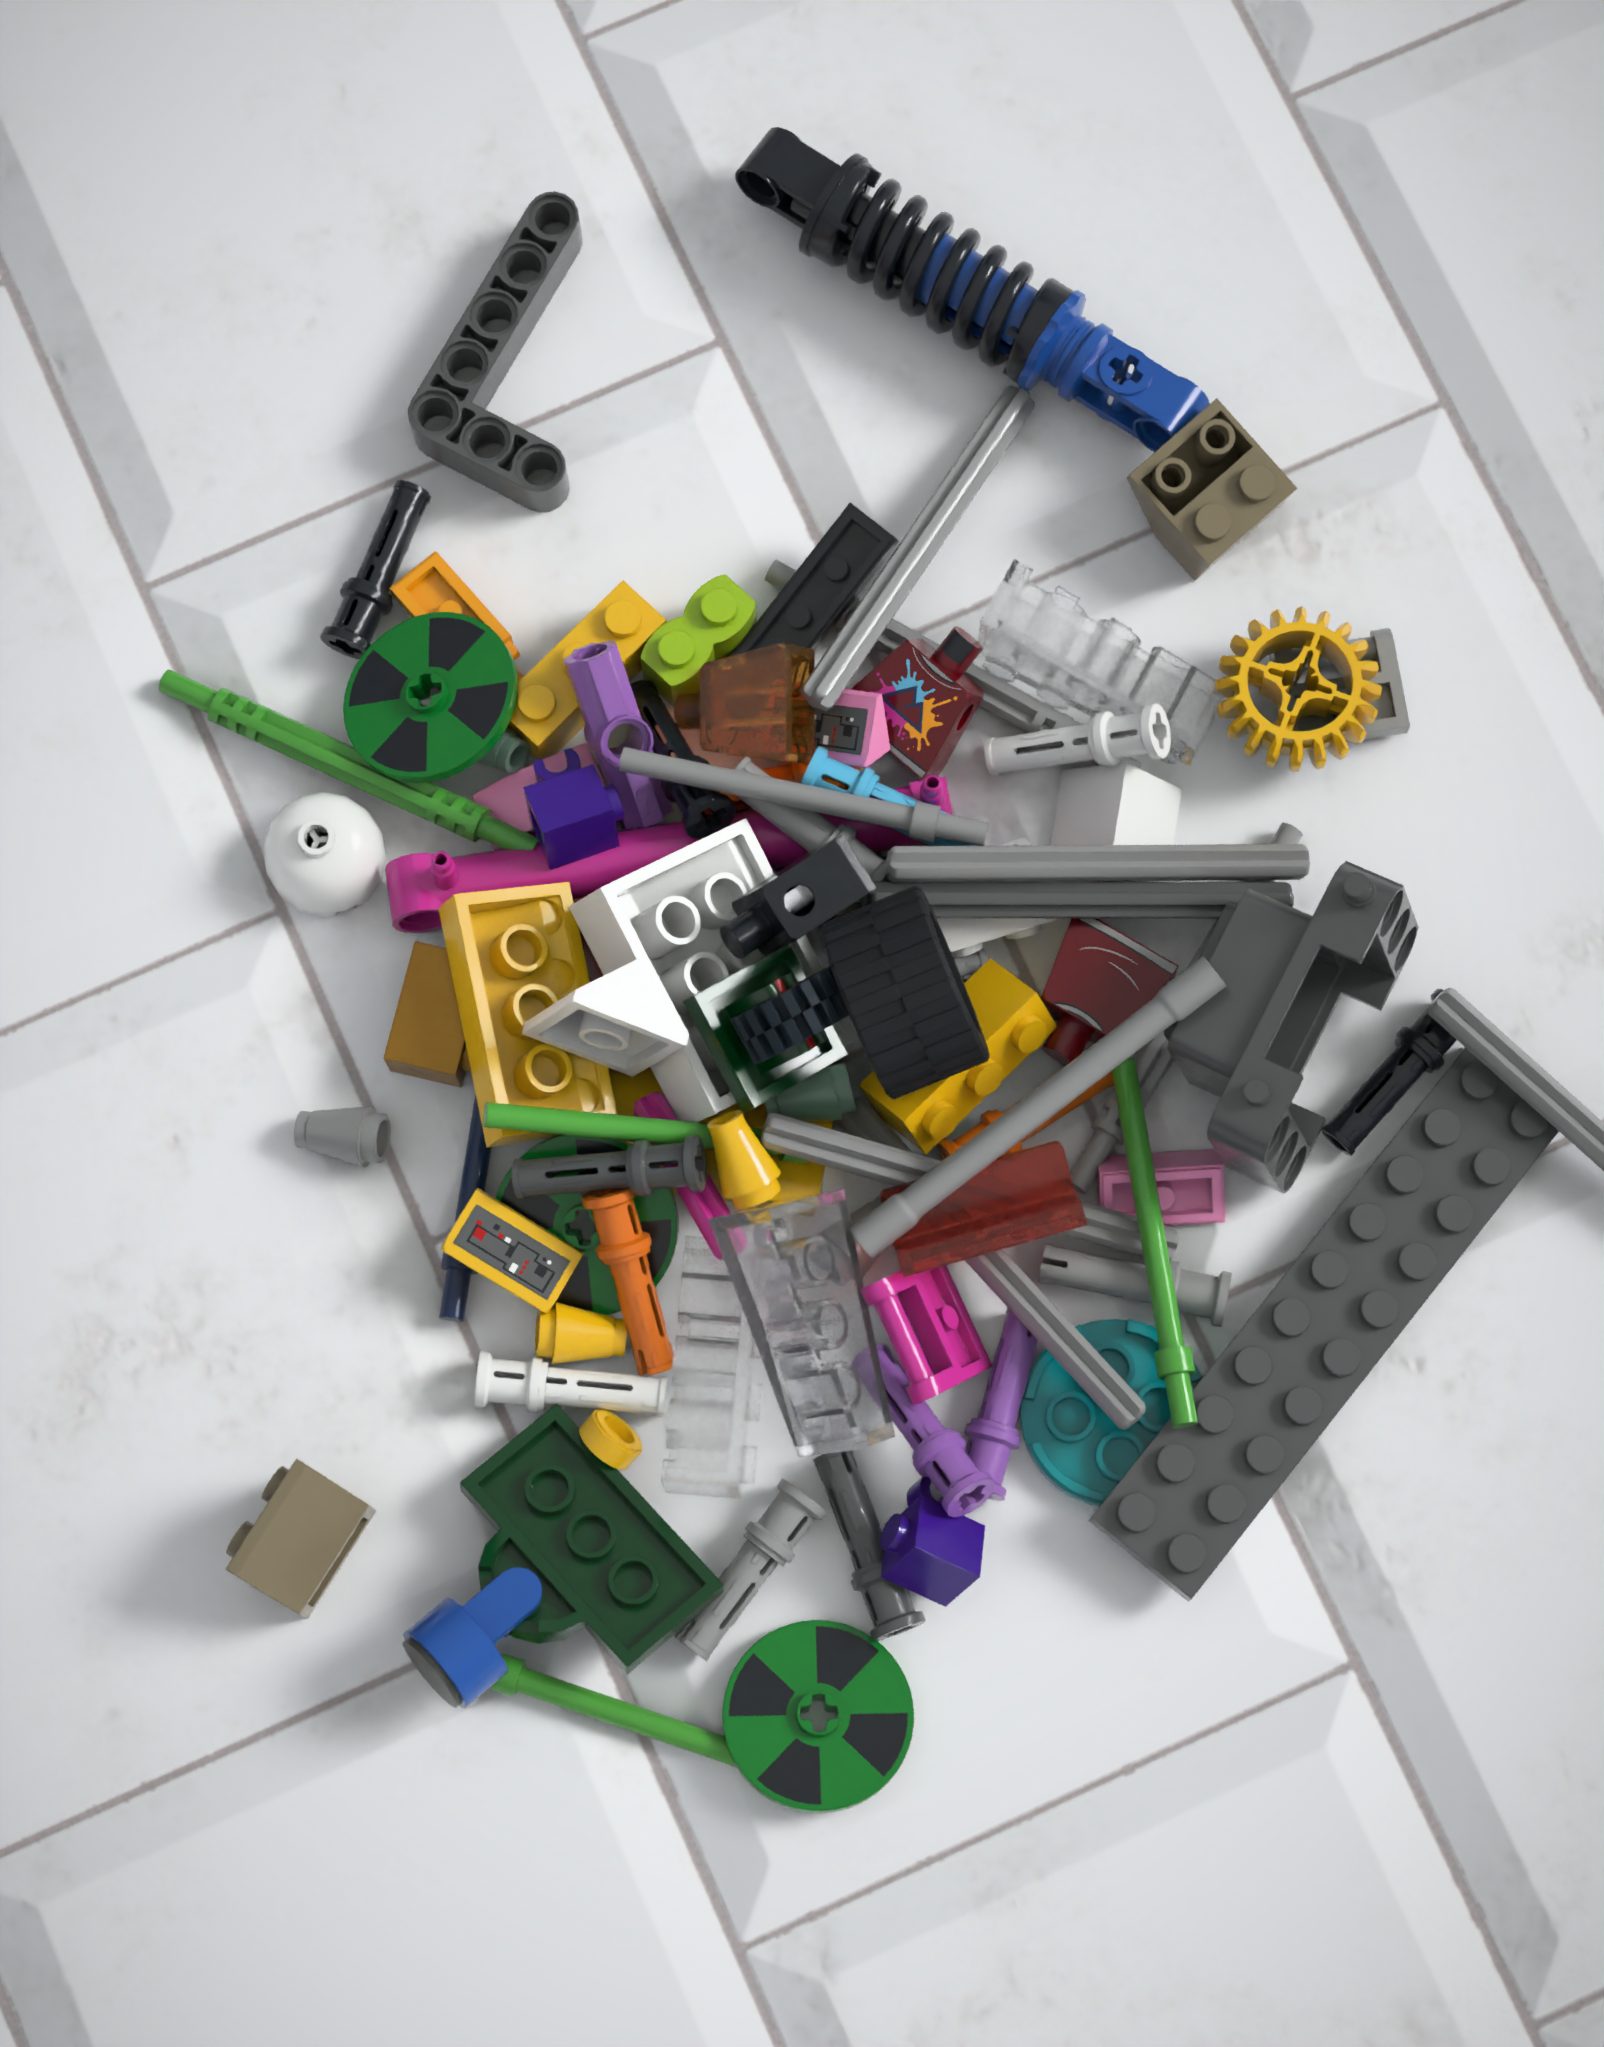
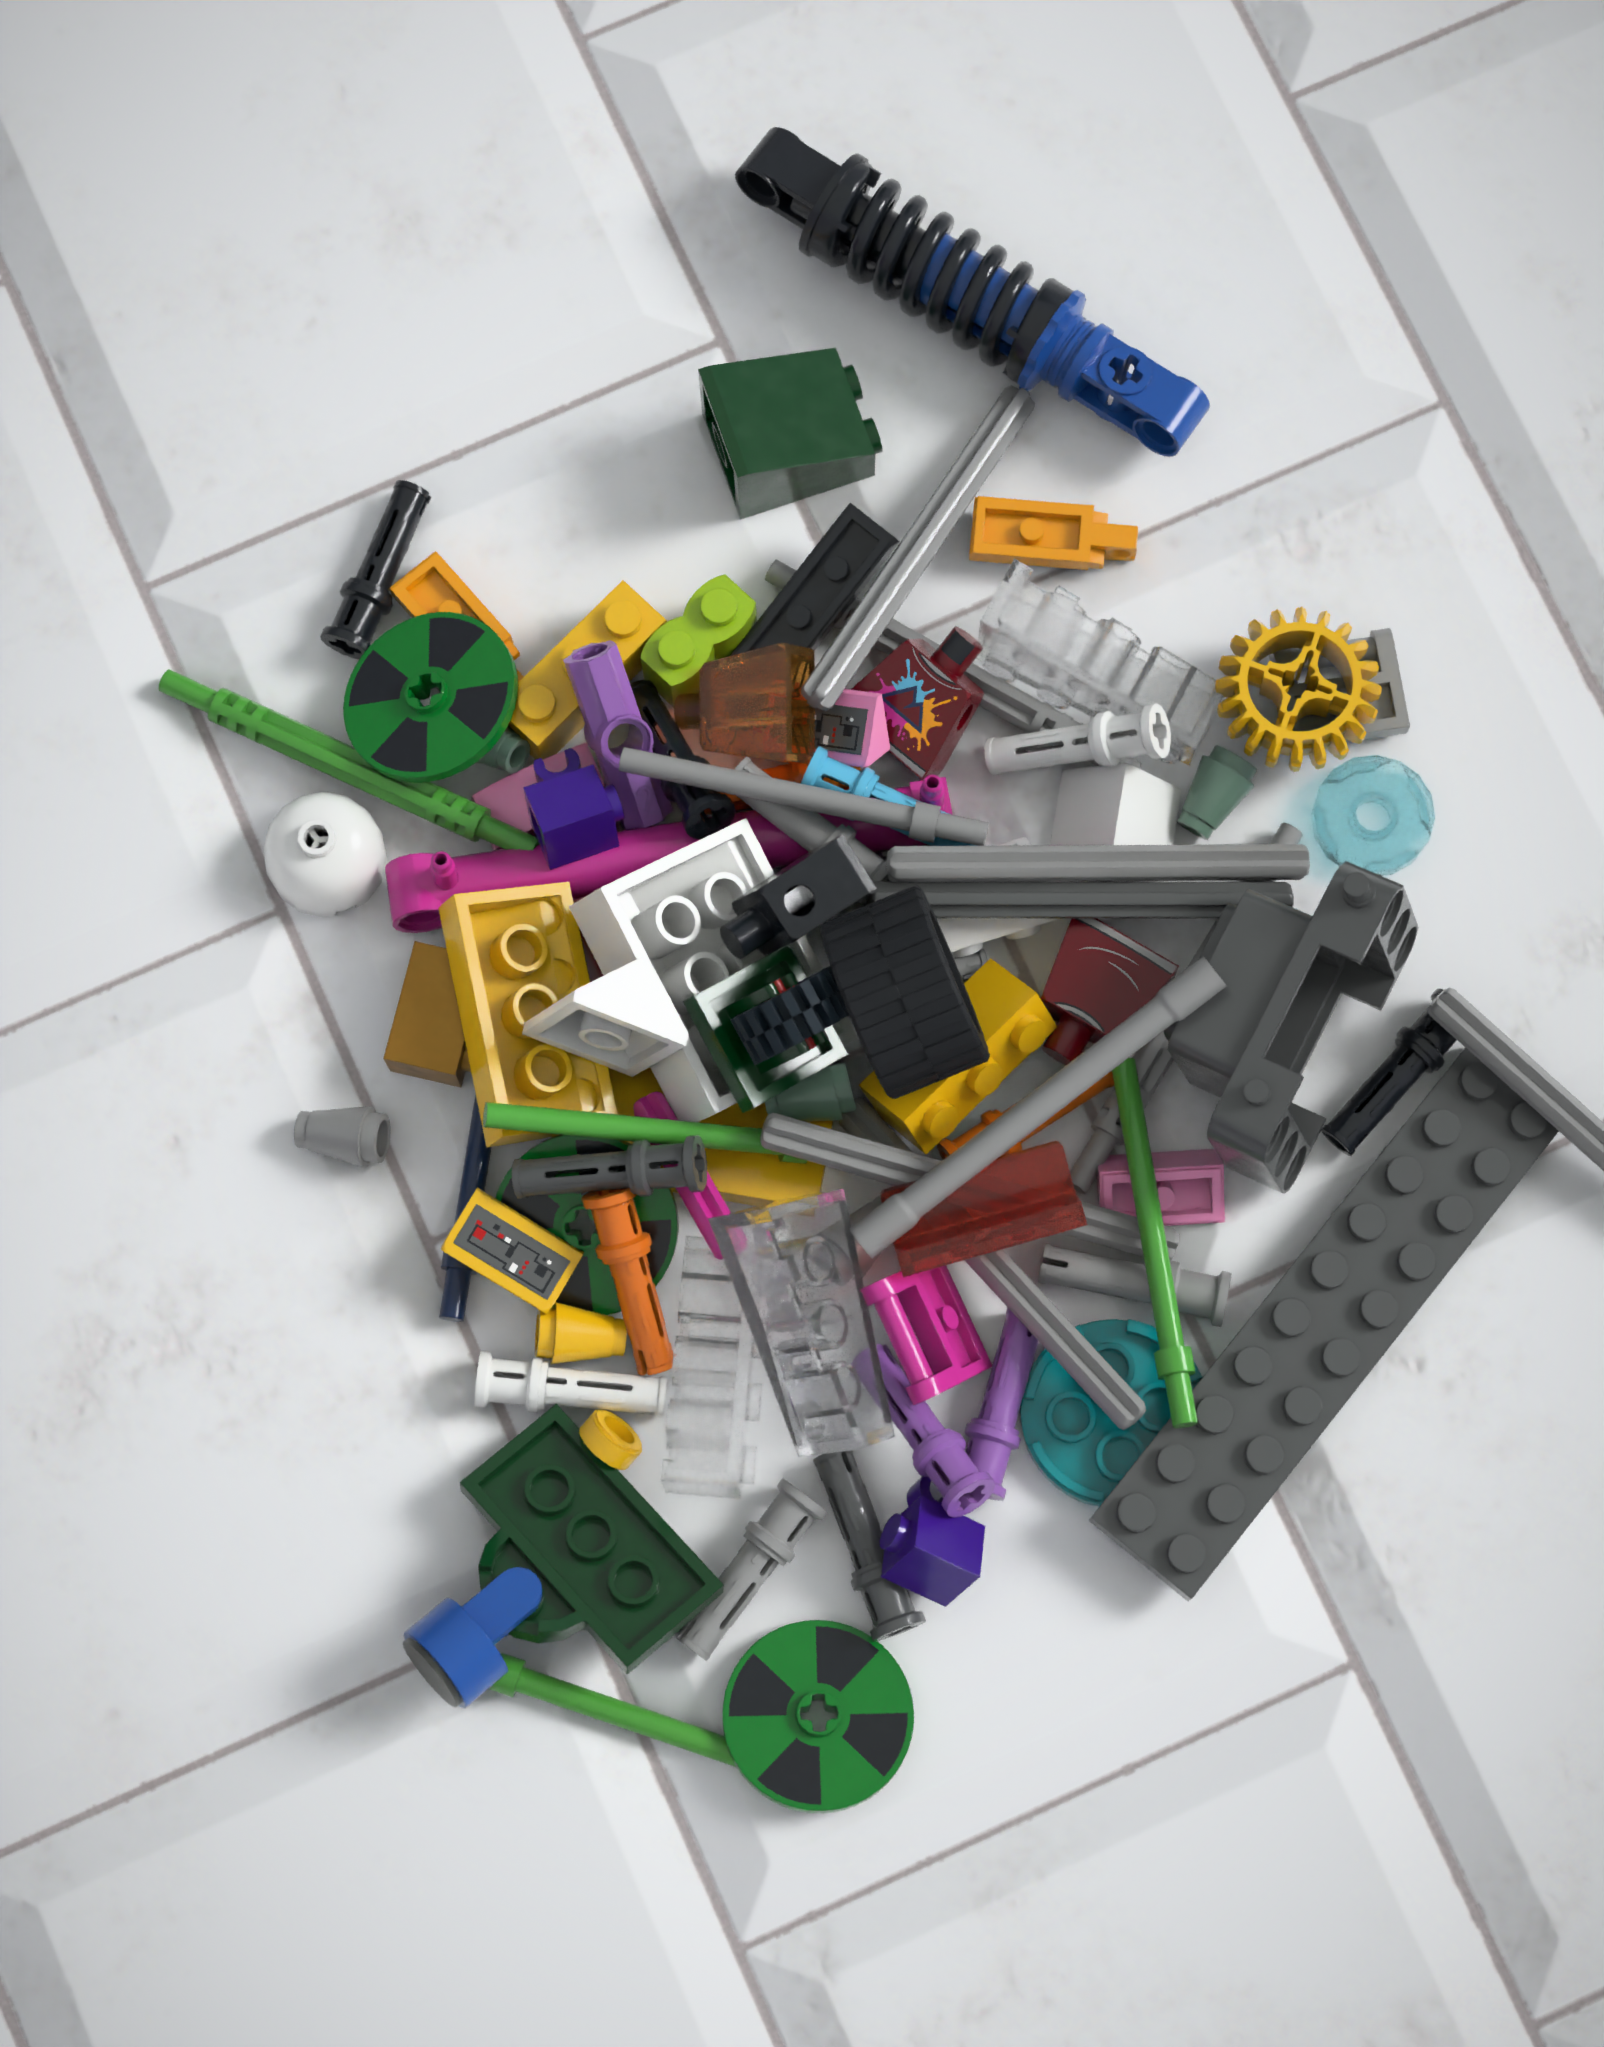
(298, 1537): dark tan slope -> none
(494, 355): dark grey beam -> none
(742, 1162): yellow cone -> none
(787, 427): none -> dark green slope
(1047, 534): none -> light orange hinge
(1208, 489): dark tan slope -> none
(1216, 791): none -> sand green cone
(1380, 782): none -> clear light blue tile

